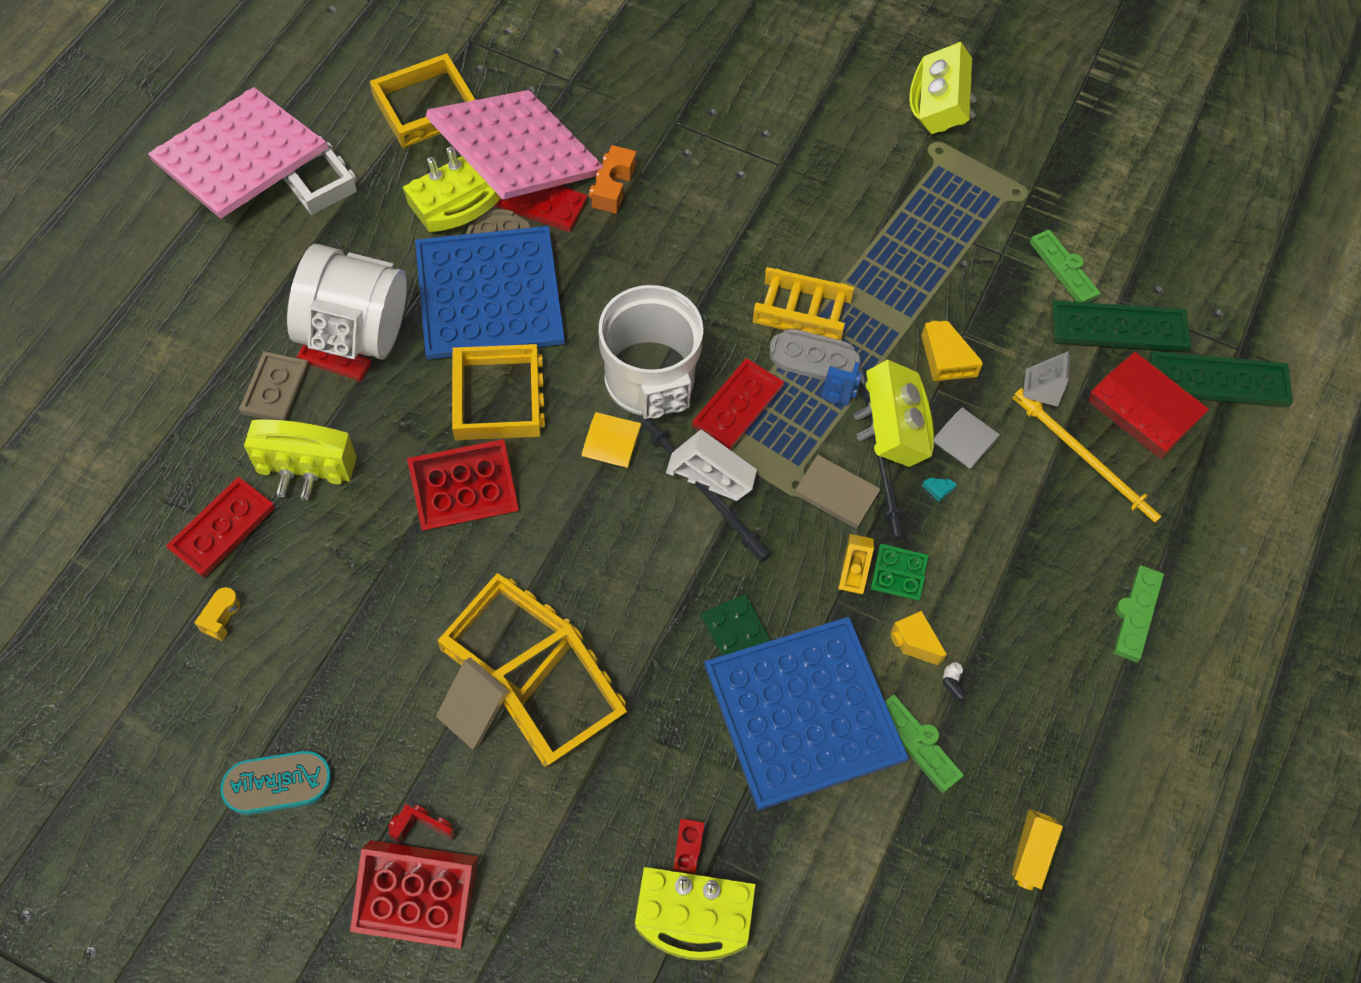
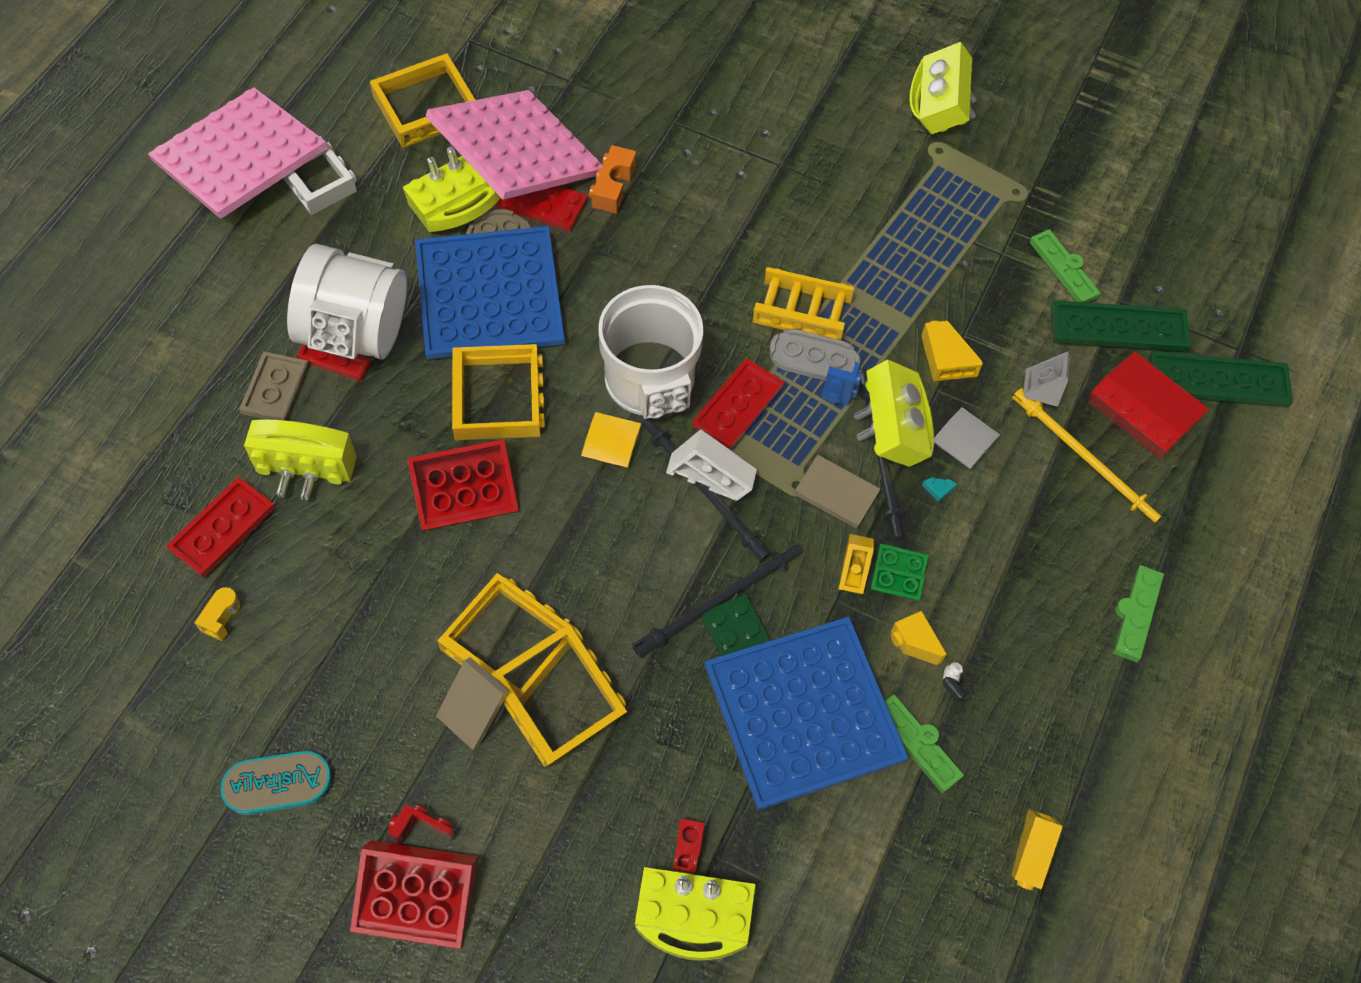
(658, 636): none -> black bar

